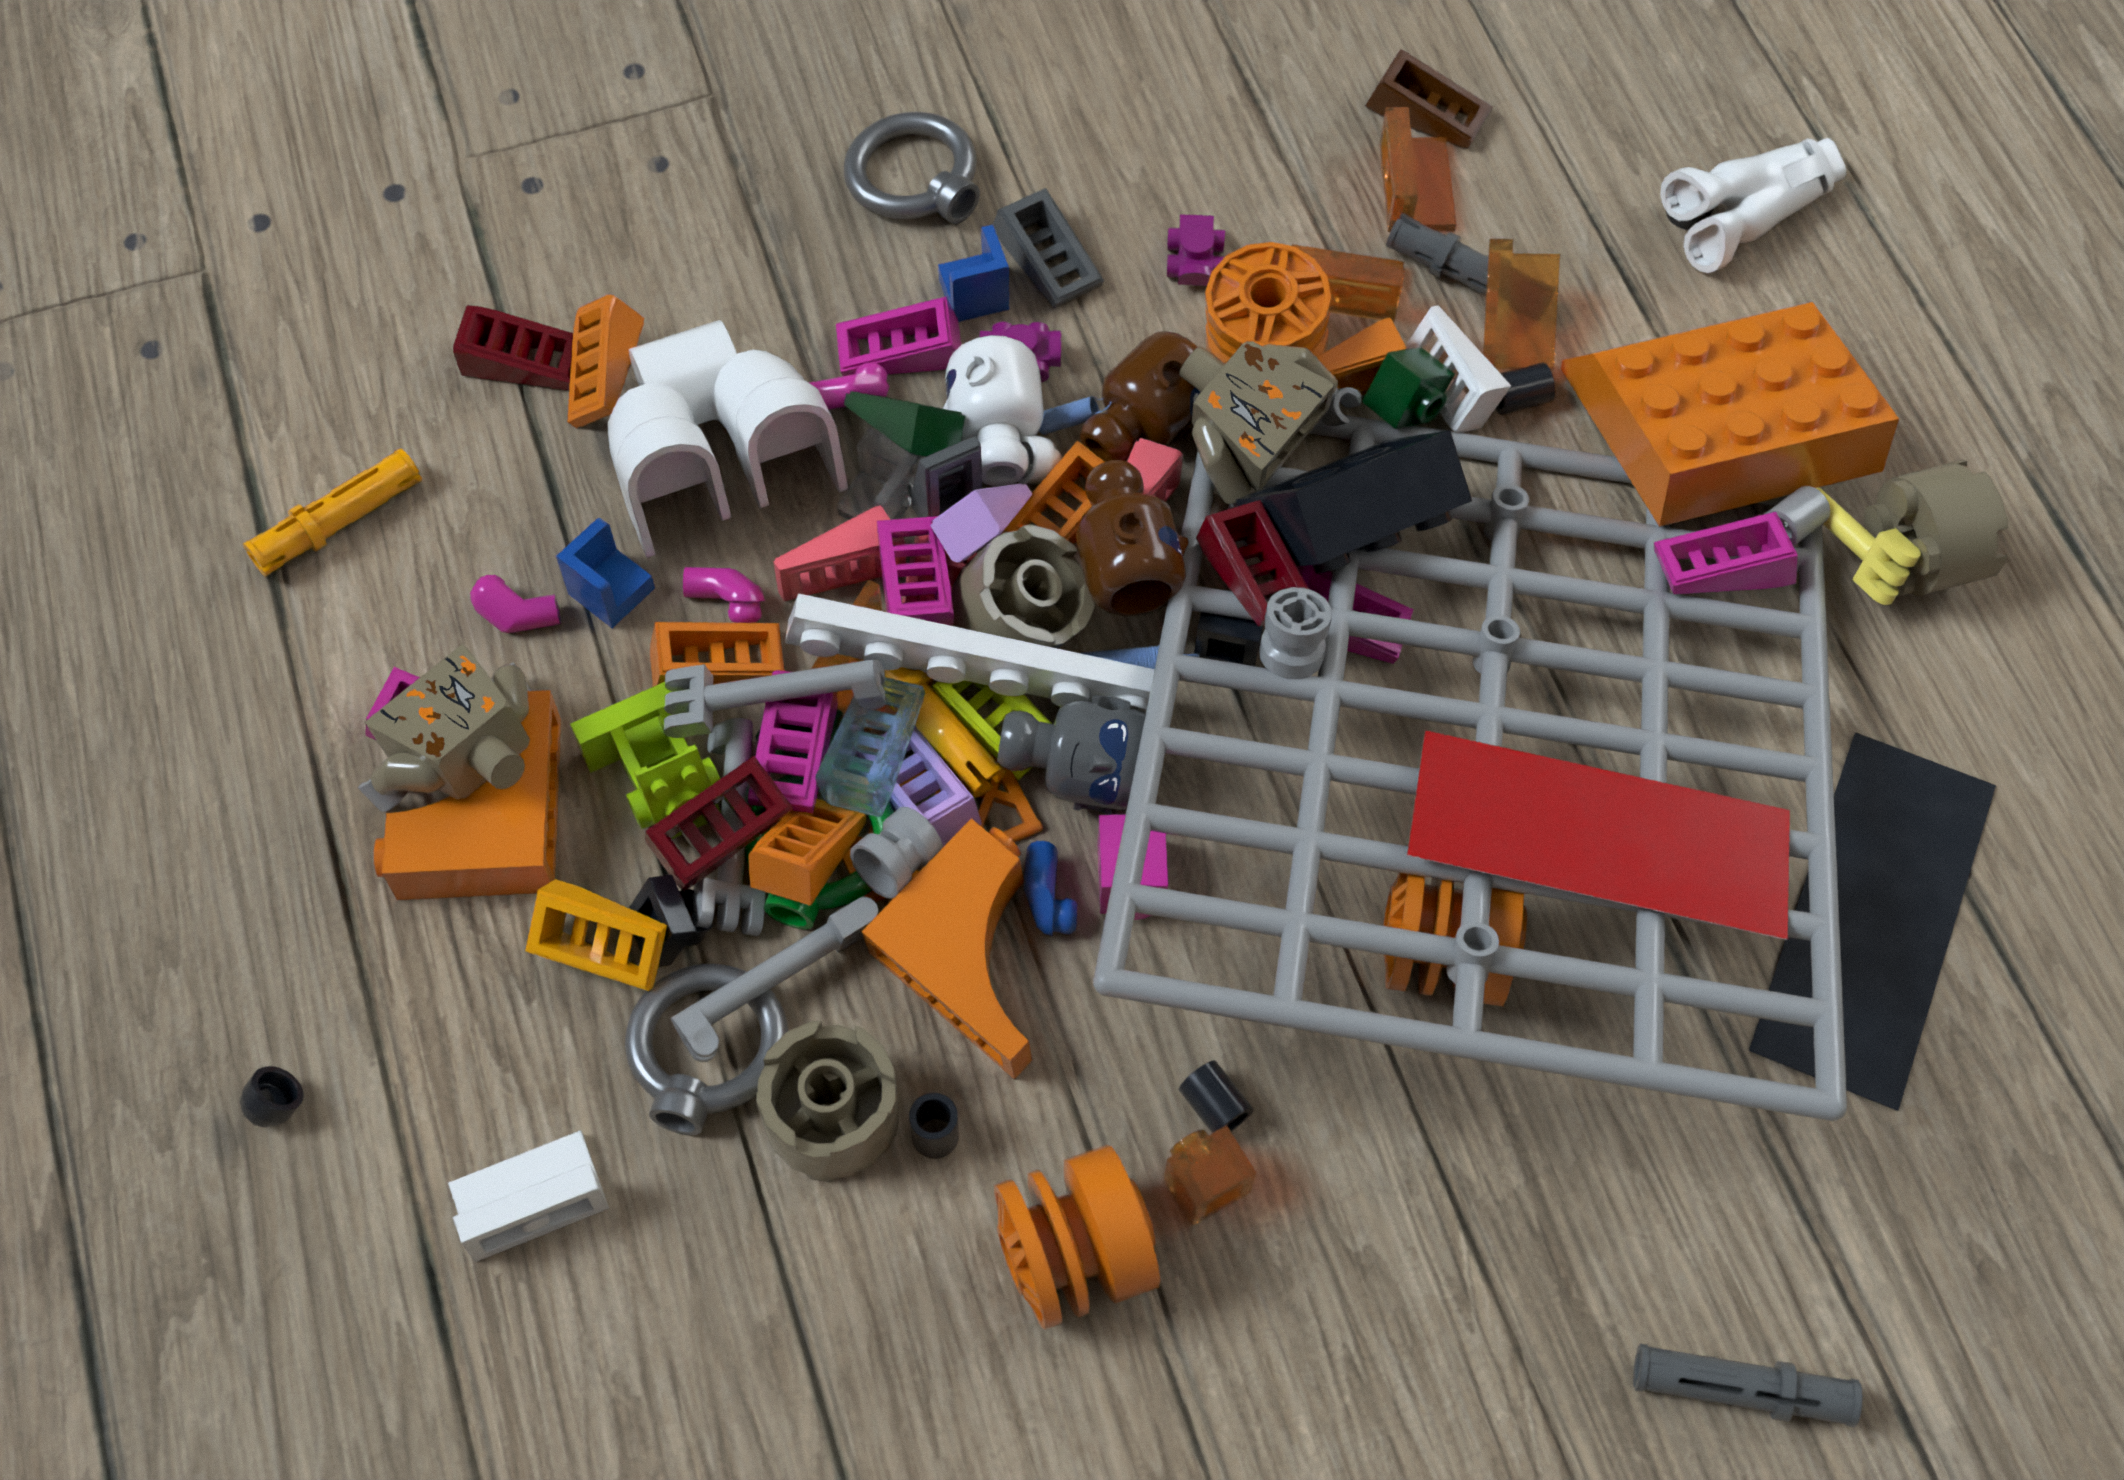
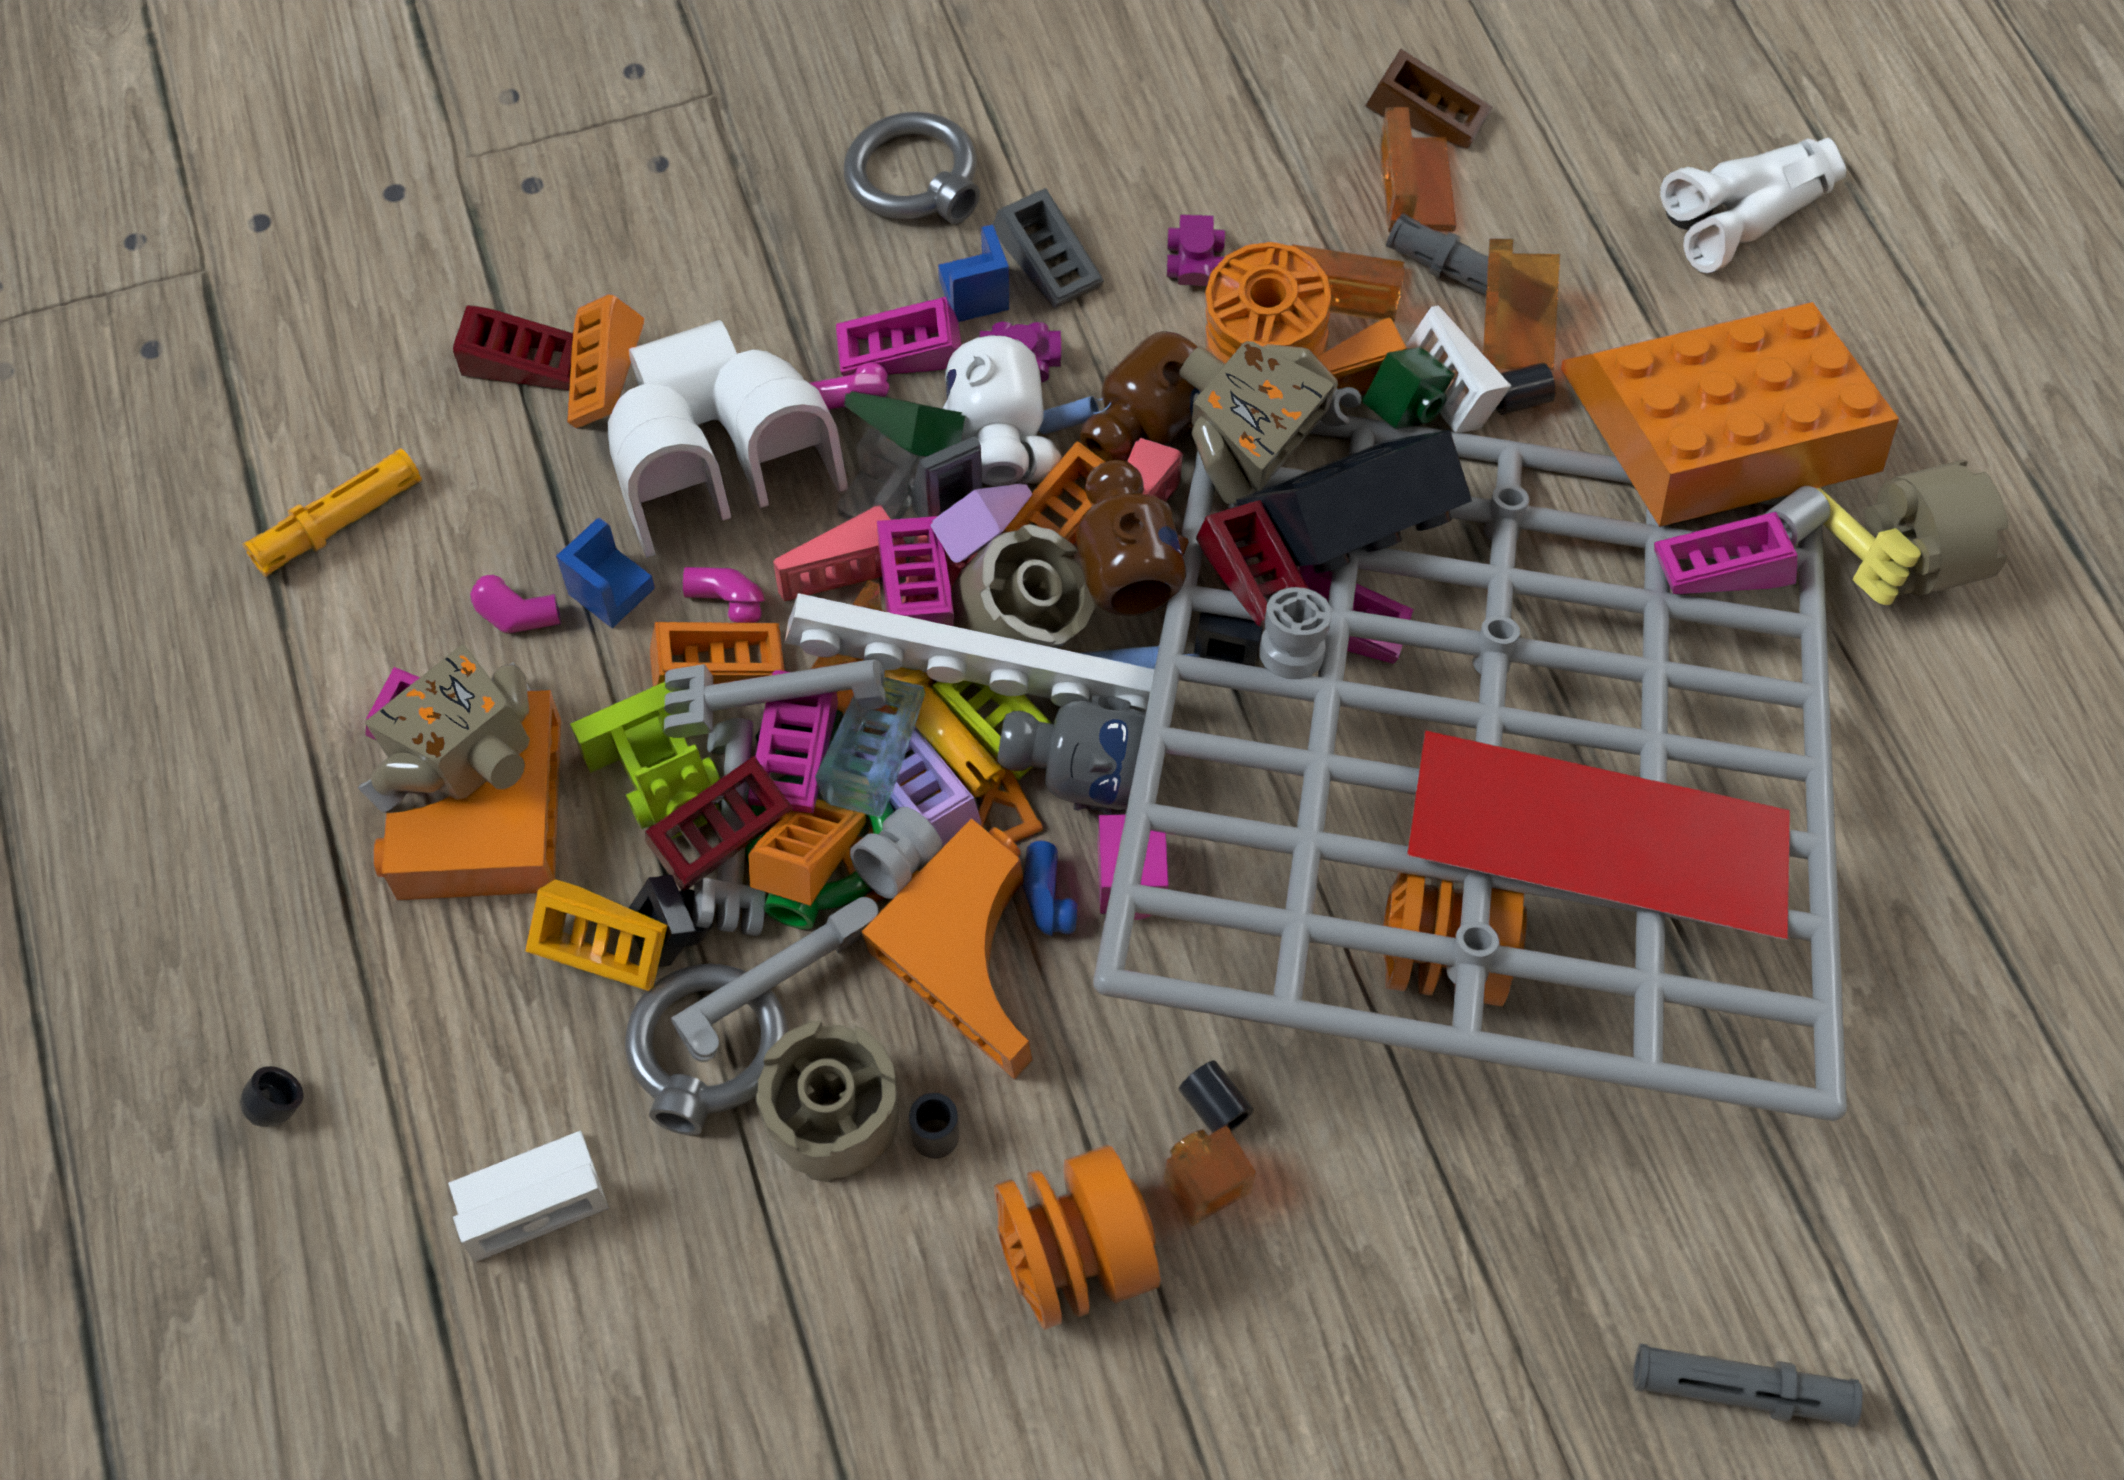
(1902, 871): black sticker -> none

